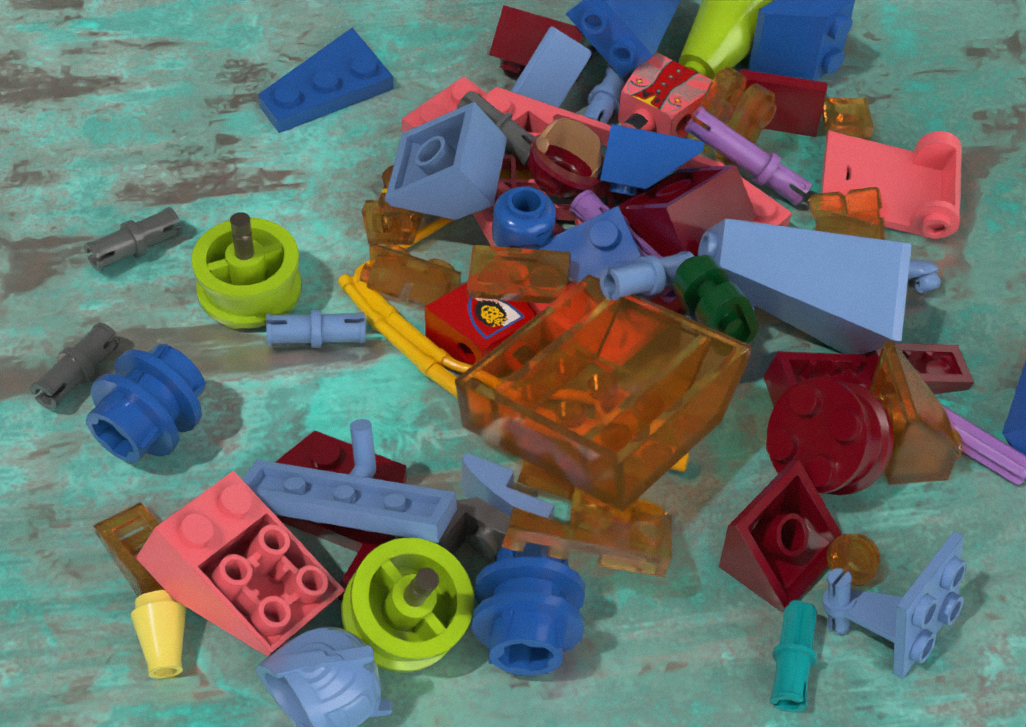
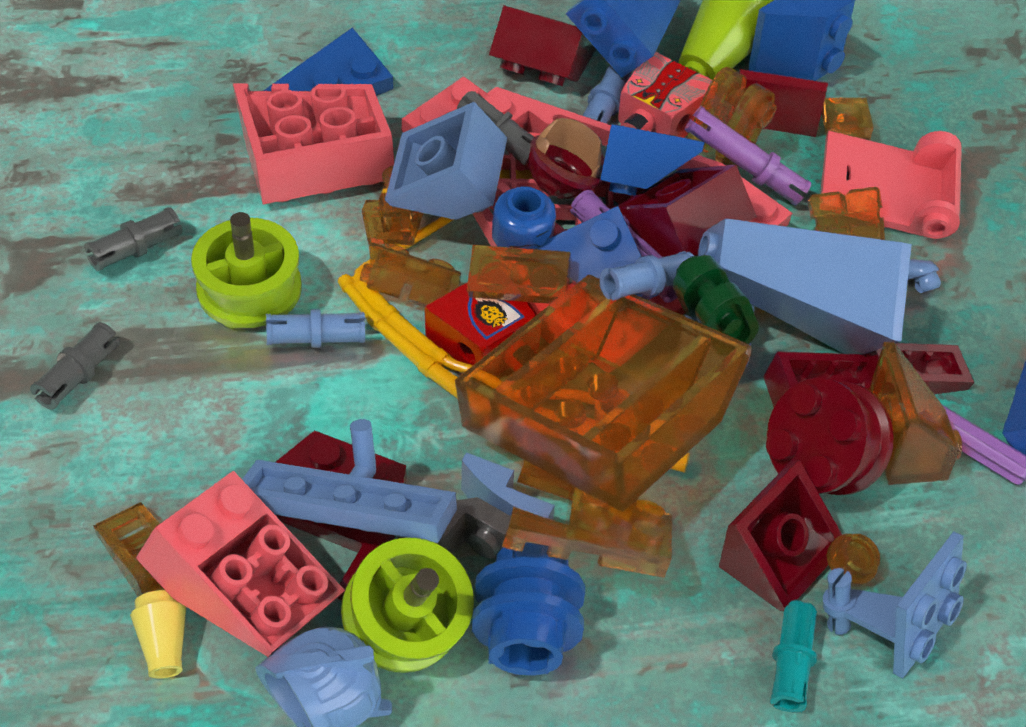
(146, 403): blue piece -> none
(313, 138): none -> coral wedge
(552, 68): medium blue slope -> none

